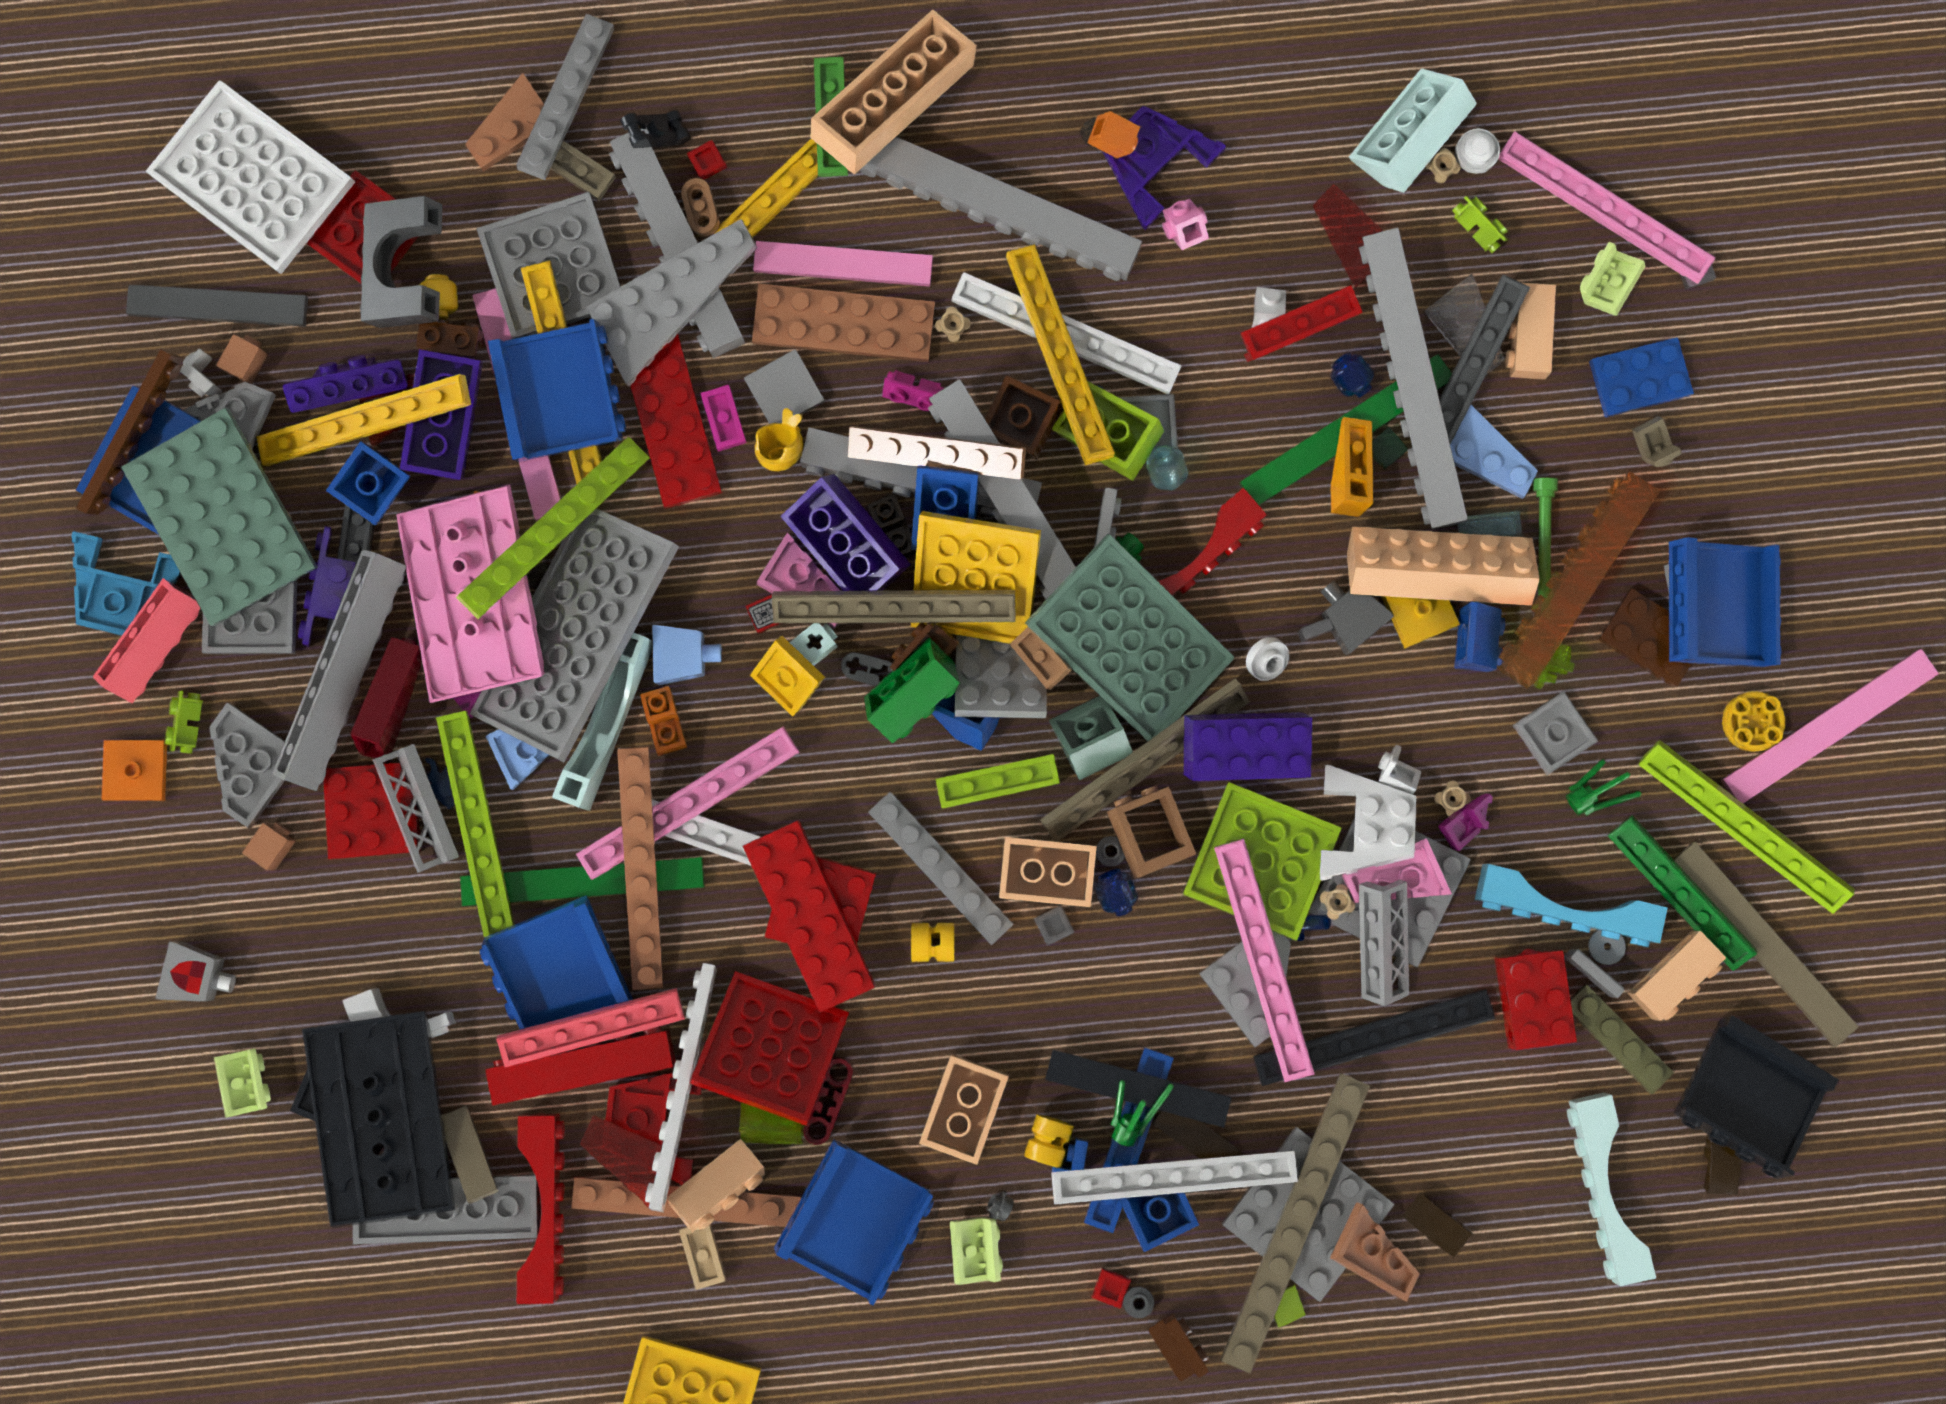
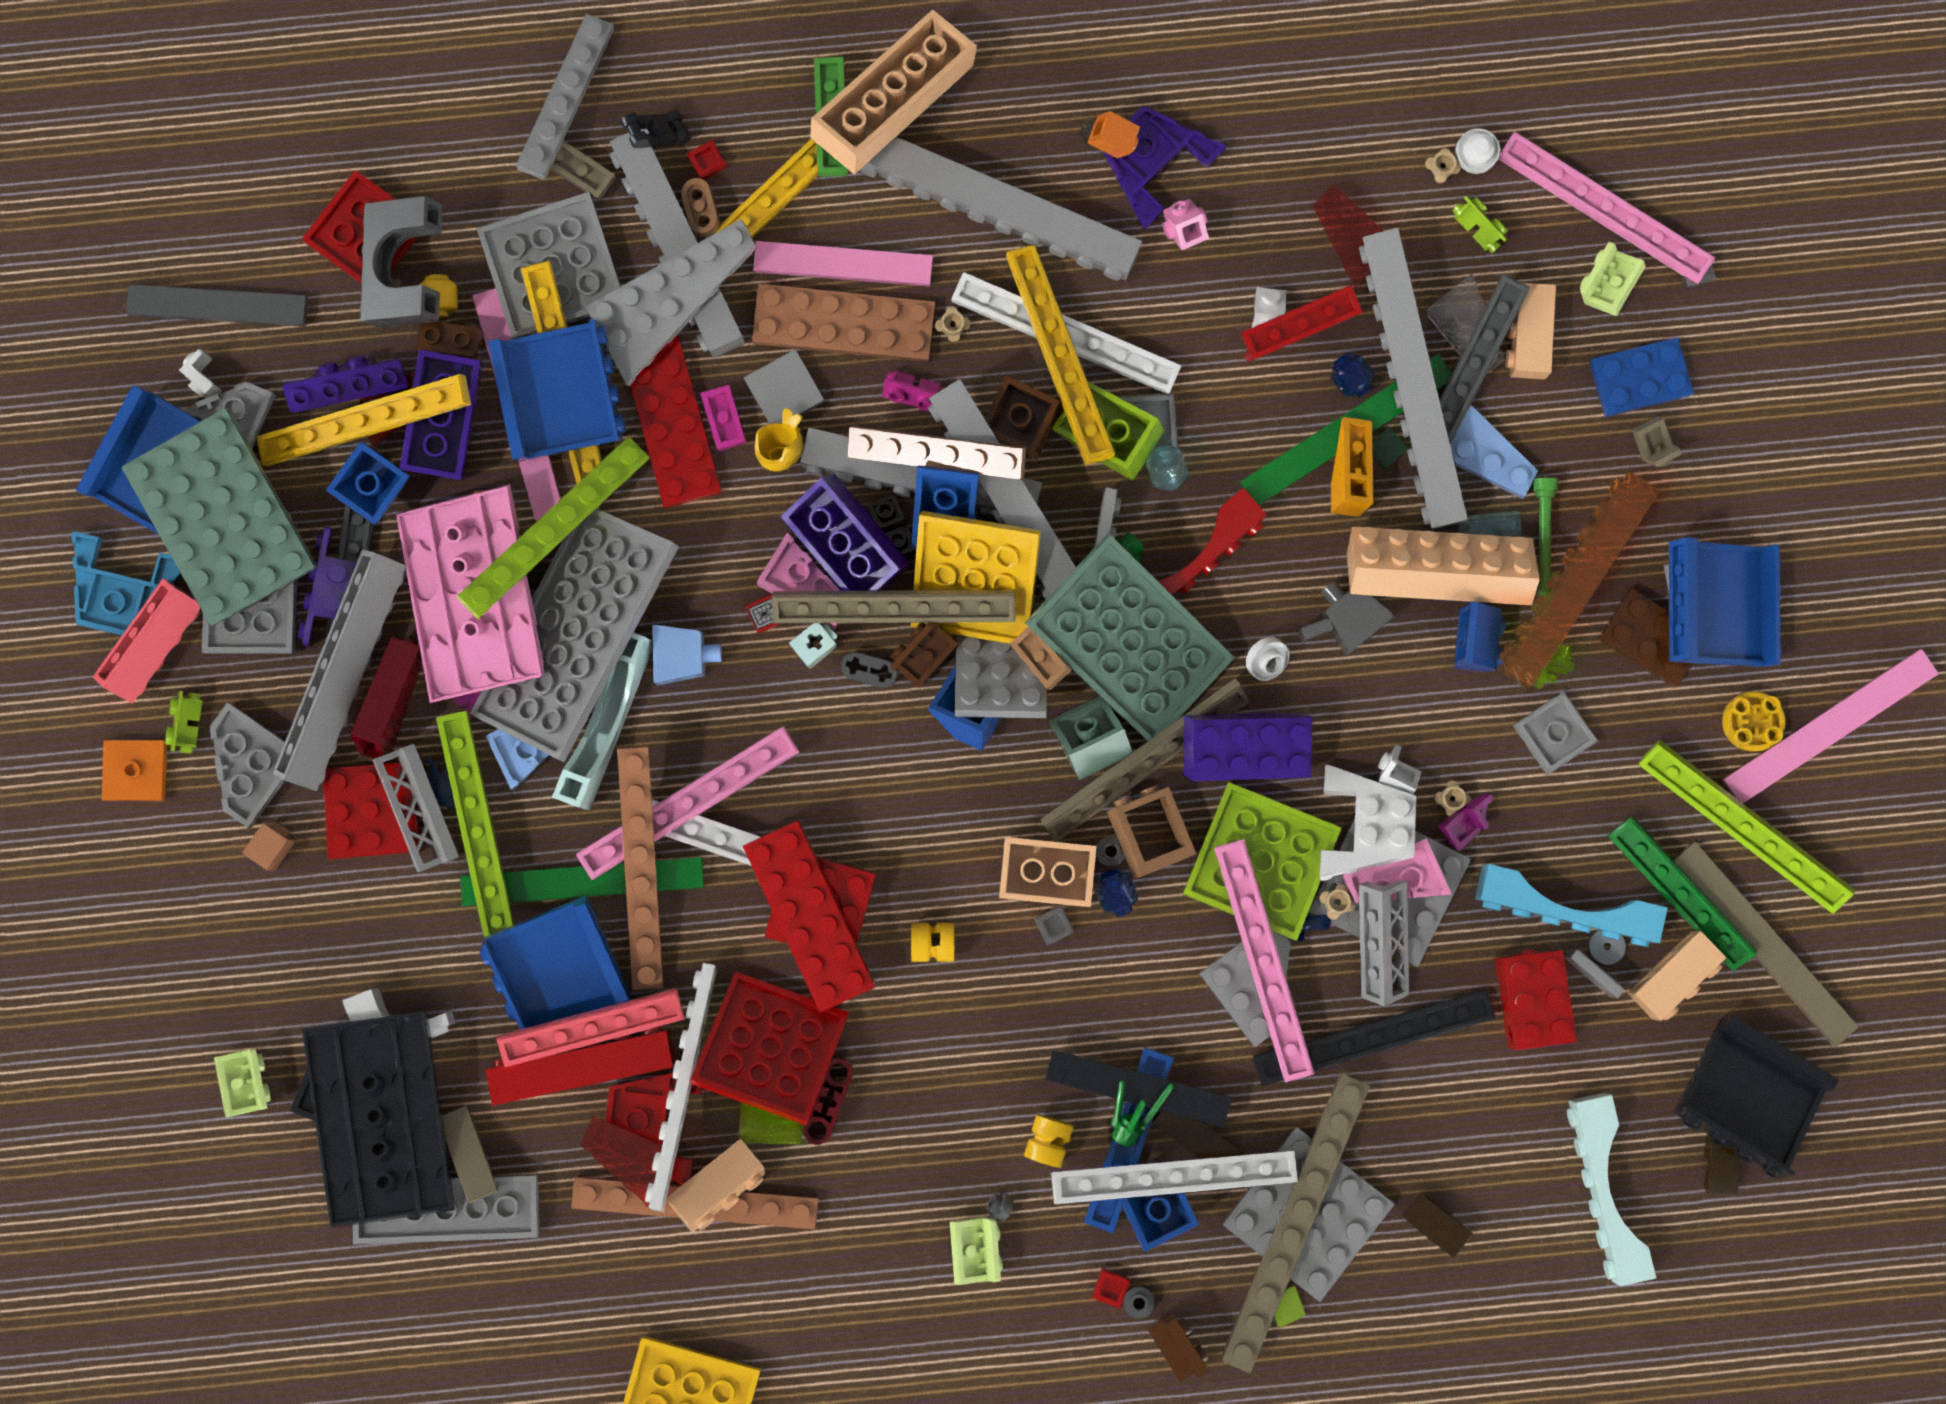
(134, 424): reddish brown plate -> none
(192, 974): light grey torso -> none
(242, 358): nougat brick -> none
(250, 176): white plate -> none
(507, 125): nougat wing -> none
(540, 1144): red arch -> none
(663, 720): orange slope -> none
(702, 1257): tan plate -> none
(787, 676): yellow plate -> none
(854, 1221): blue panel -> none
(911, 691): green brick -> none
(940, 868): light grey plate -> none
(964, 1109): light nougat brick -> none
(997, 781): lime plate -> none
(1075, 1155): blue bracket -> none
(1373, 1256): nougat wing -> none
(1413, 129): light aqua slope -> none
(1420, 618): yellow plate -> none
(1583, 799): green plant -> none
(1619, 1039): olive plate -> none

